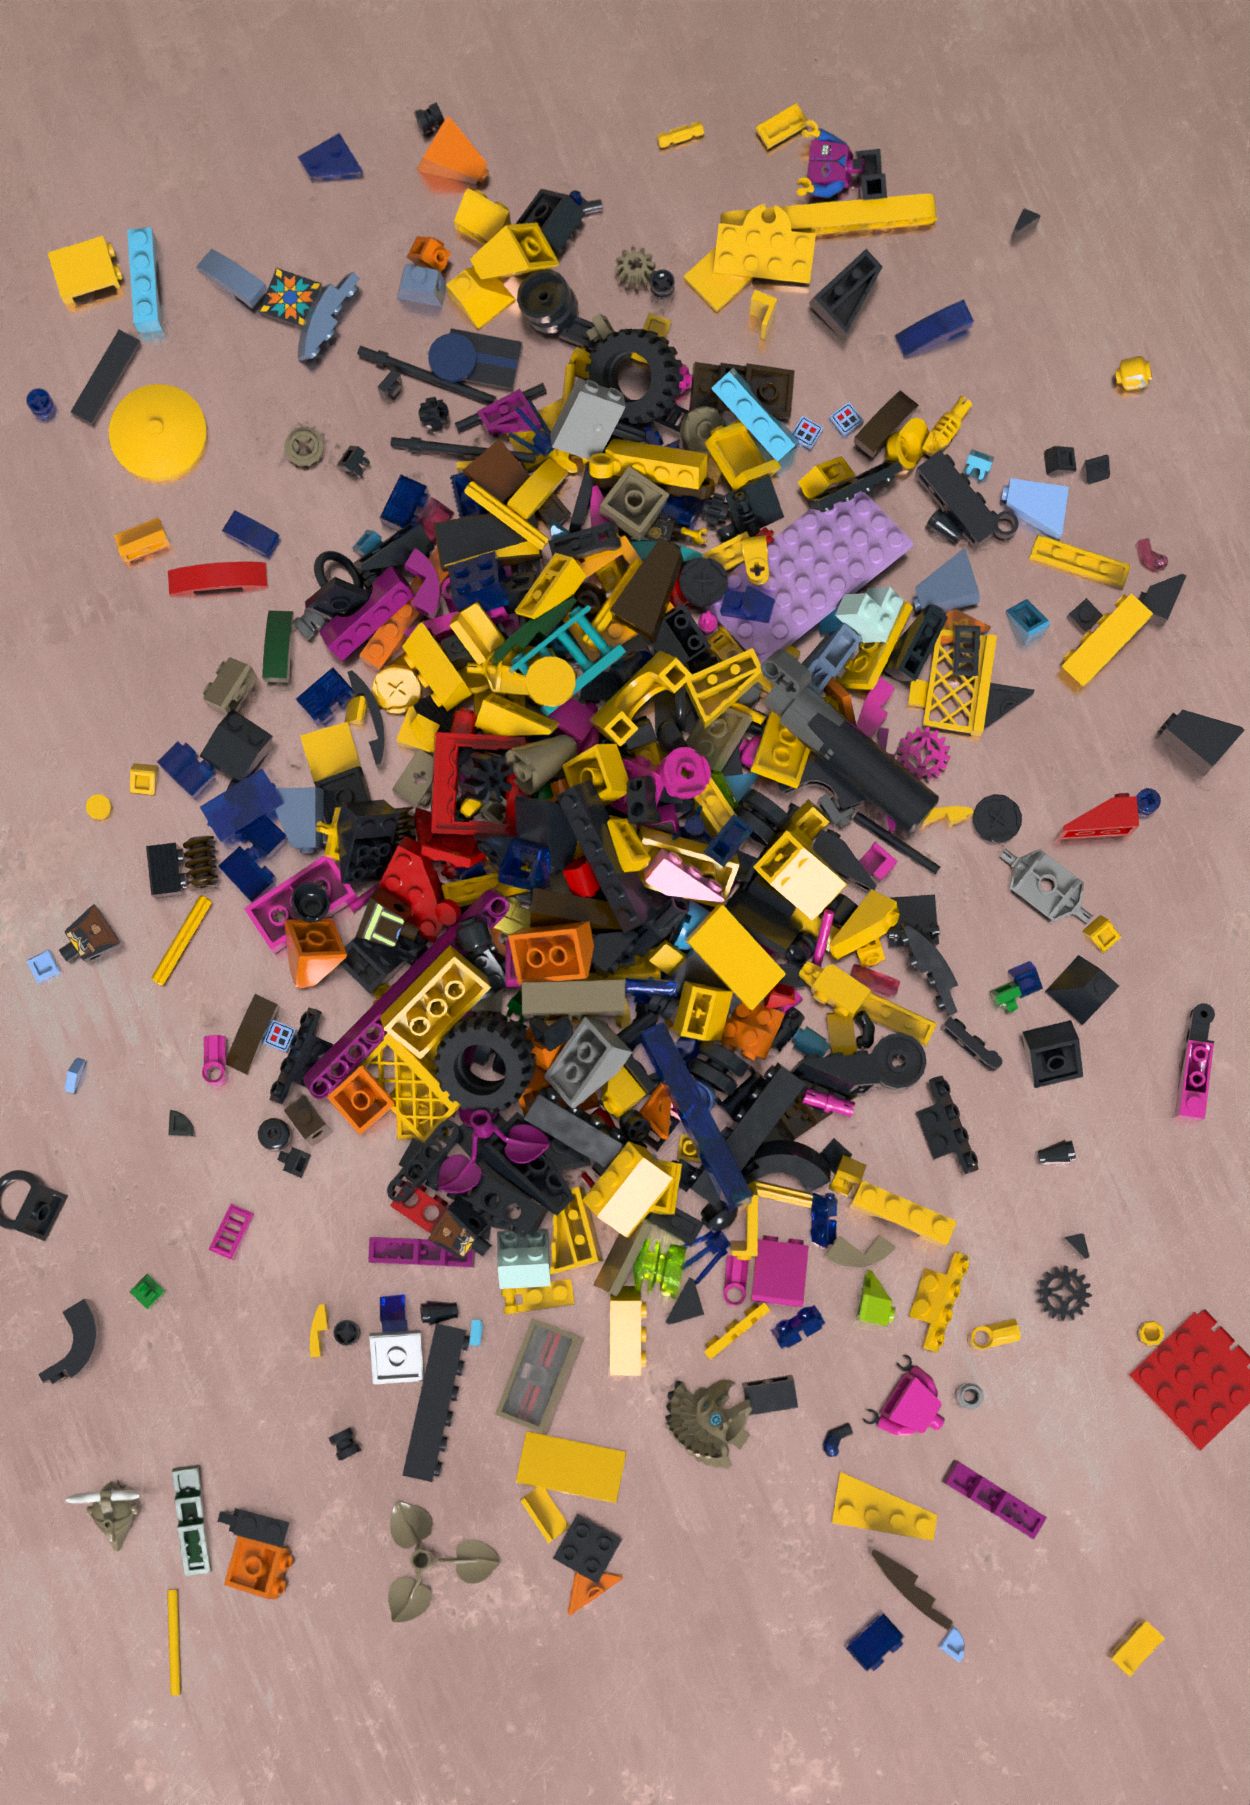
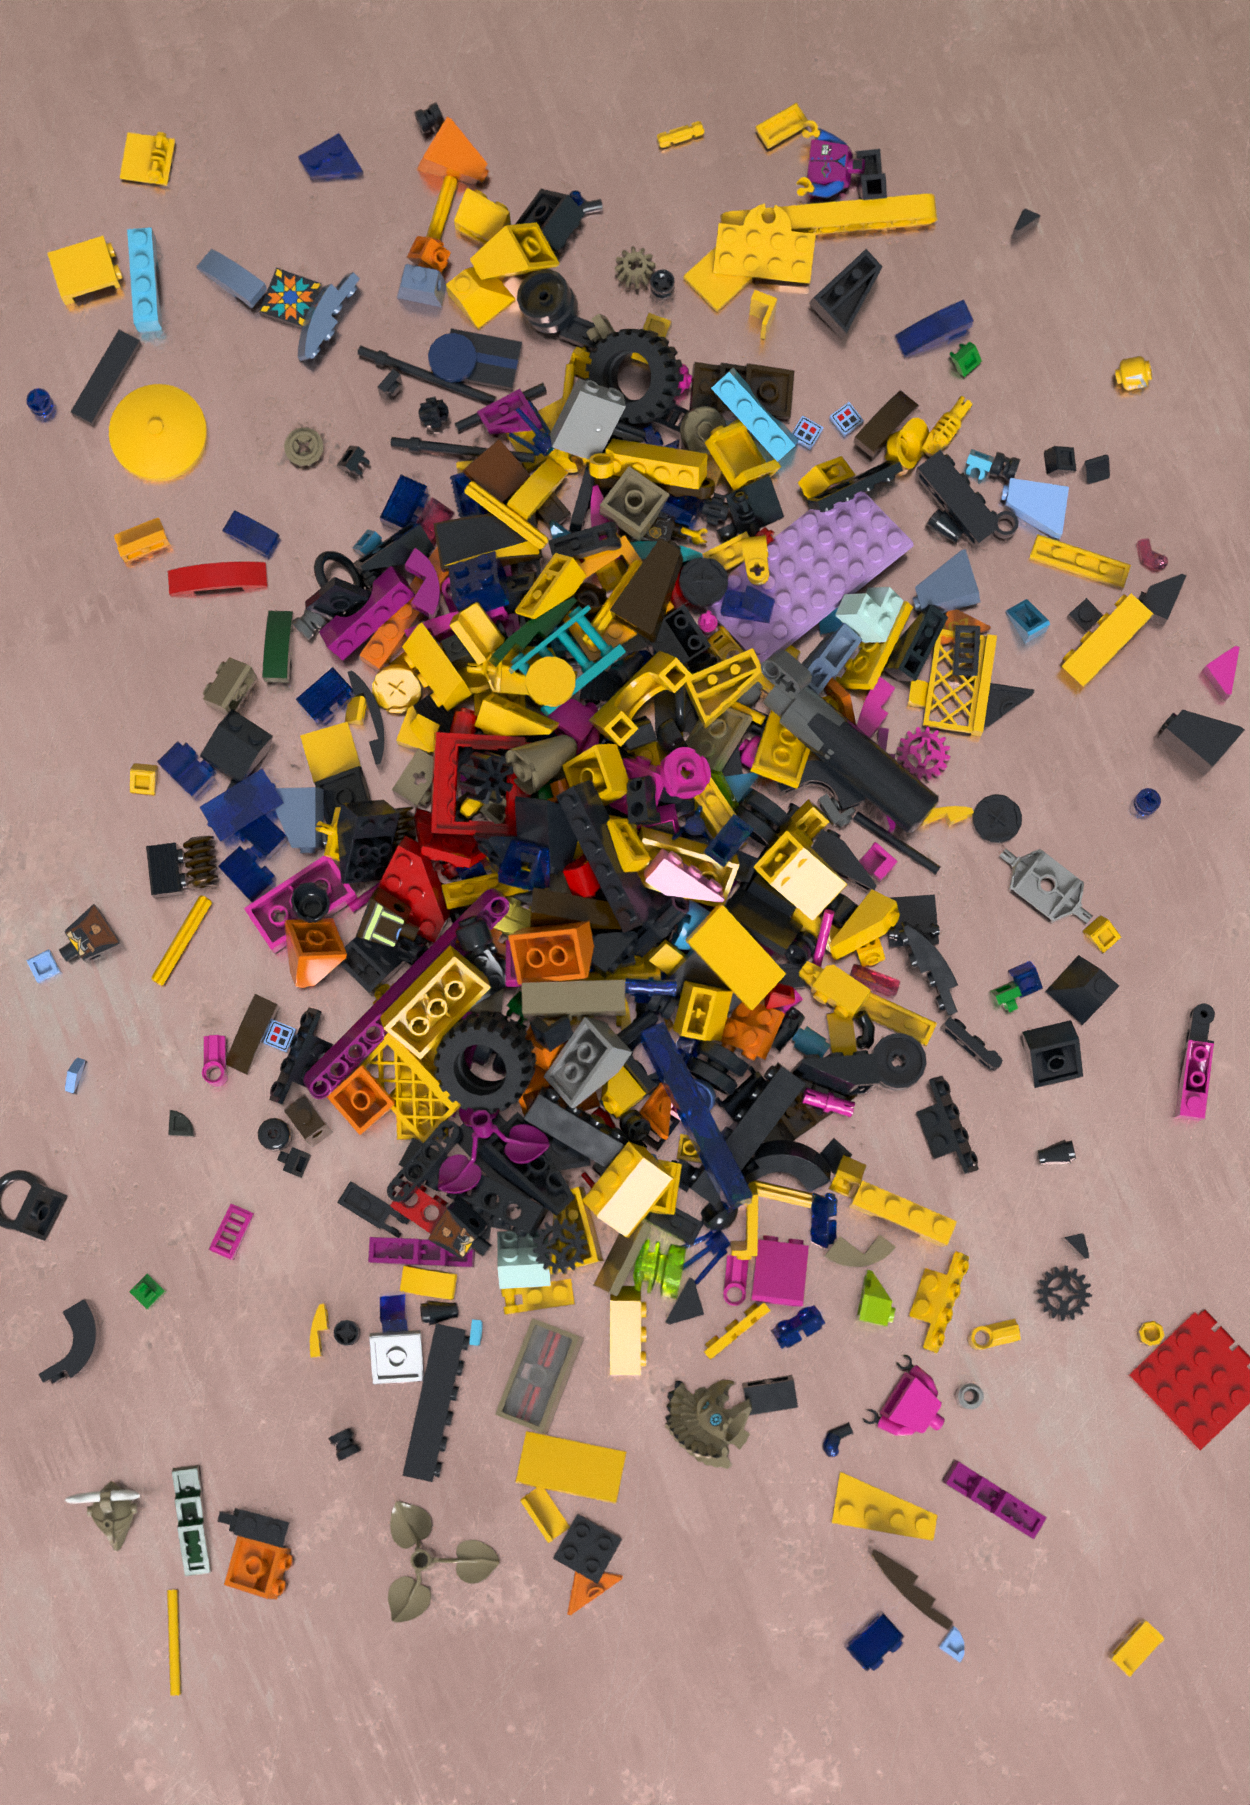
(98, 807): yellow tile -> none
(147, 158): none -> yellow hinge
(370, 1208): none -> black hinge
(428, 1282): none -> yellow slope
(442, 207): none -> yellow axle
(448, 912): red tile -> none
(562, 1258): none -> black gear
(966, 358): none -> green tile
(1010, 467): none -> black wheel
(1110, 818): red slope -> none
(1222, 672): none -> dark pink slope

